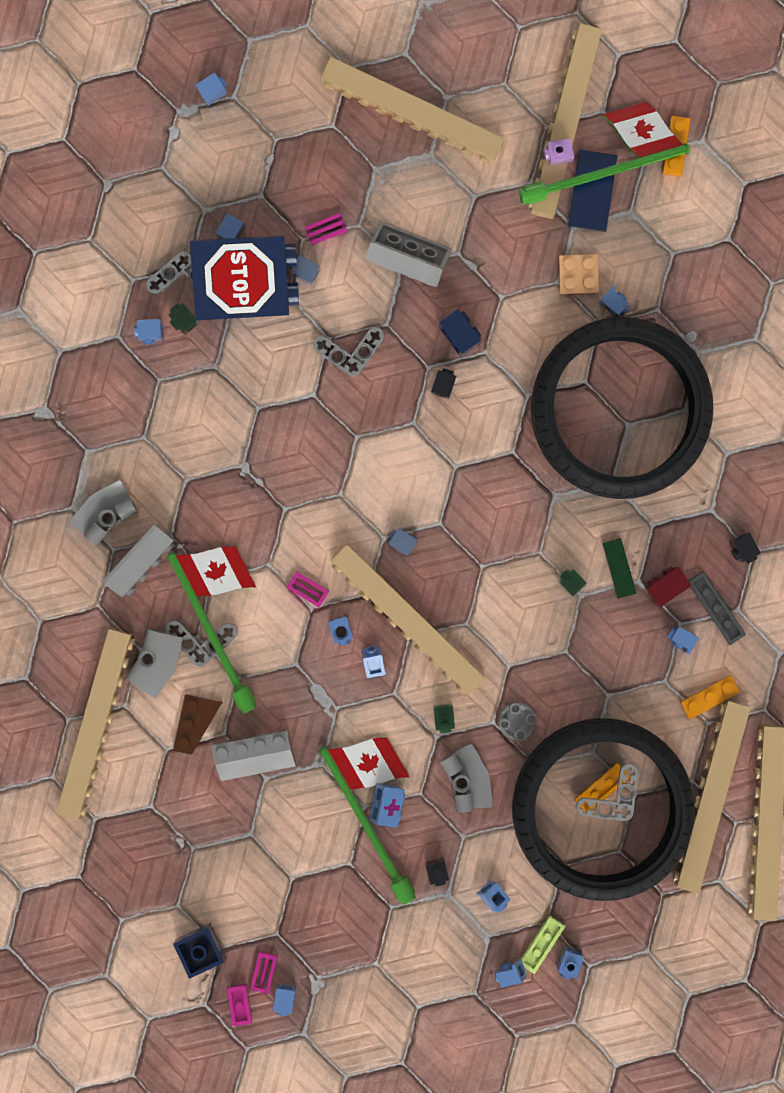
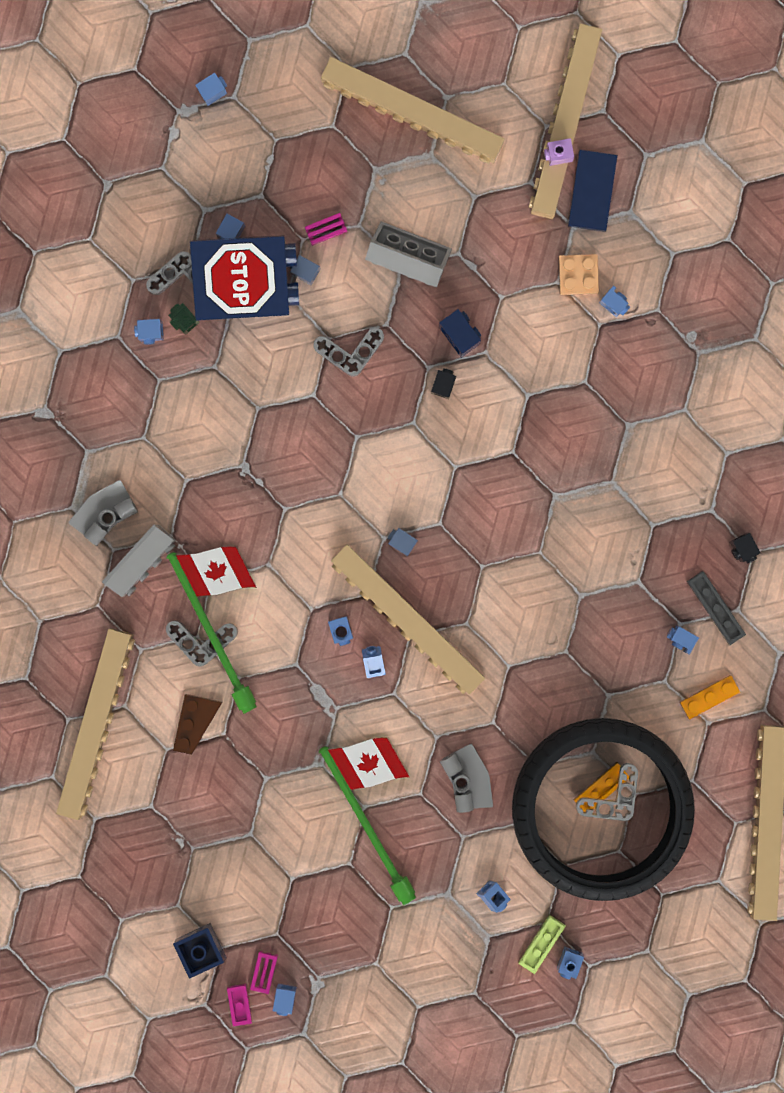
(165, 654): light grey panel -> none
(253, 754): light grey slope -> none
(321, 597): dark pink tile -> none
(387, 805): medium blue brick -> none
(437, 872): black brick -> none
(444, 718): clear green brick -> none
(511, 974): medium blue brick -> none
(517, 721): light grey dish -> none
(571, 581): clear green brick -> none
(619, 568): dark green tile -> none
(641, 132): flag -> none
(667, 586): dark red brick -> none
(677, 354): black tyre -> none
(680, 128): light orange plate -> none
(712, 794): tan brick -> none

